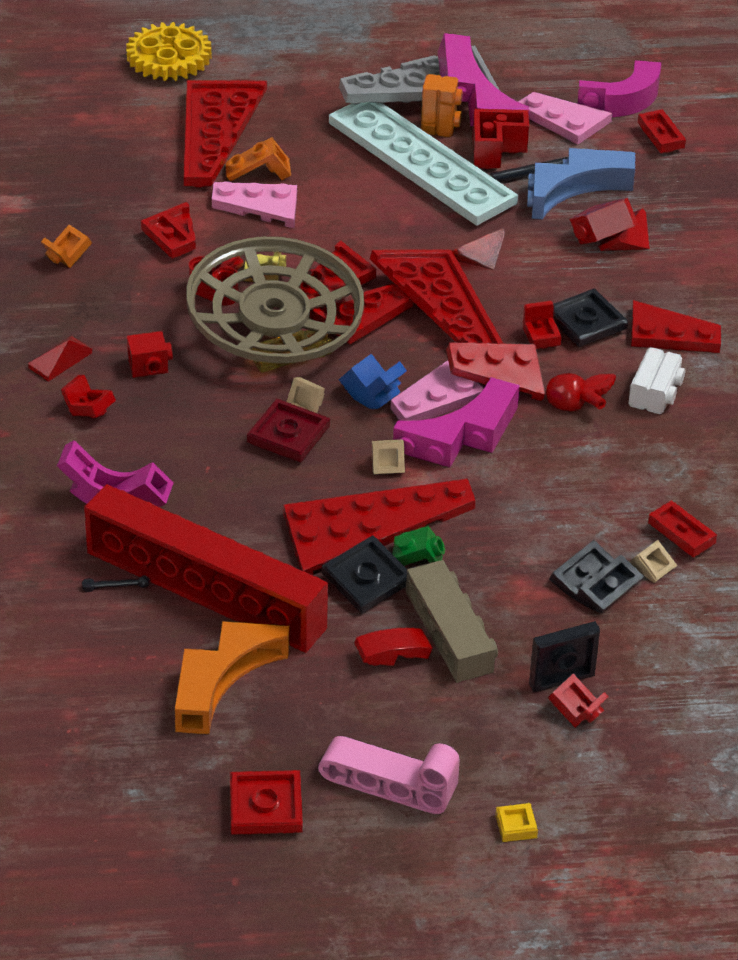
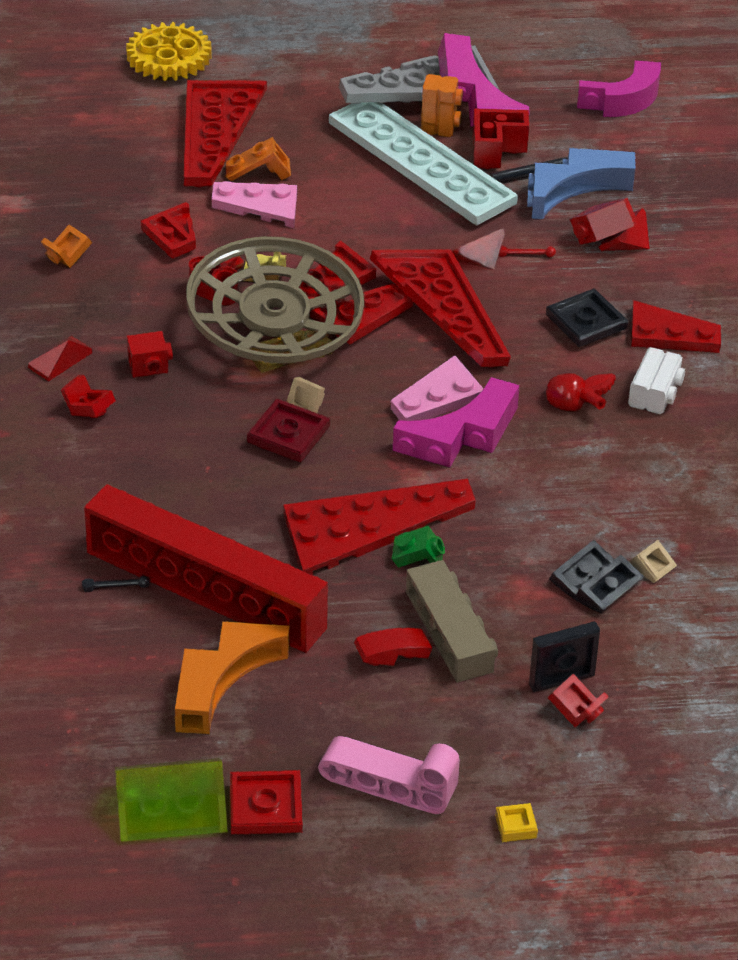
(90, 477): dark pink arch -> none
(171, 799): none -> clear neon green slope
(366, 574): black plate -> none
(371, 384): blue brick -> none
(388, 456): tan tile -> none
(501, 361): wing -> none
(540, 325): red bracket -> none
(549, 251): none -> red hinge
(565, 117): bright pink wing -> none
(661, 131): red plate -> none
(682, 528): red plate -> none

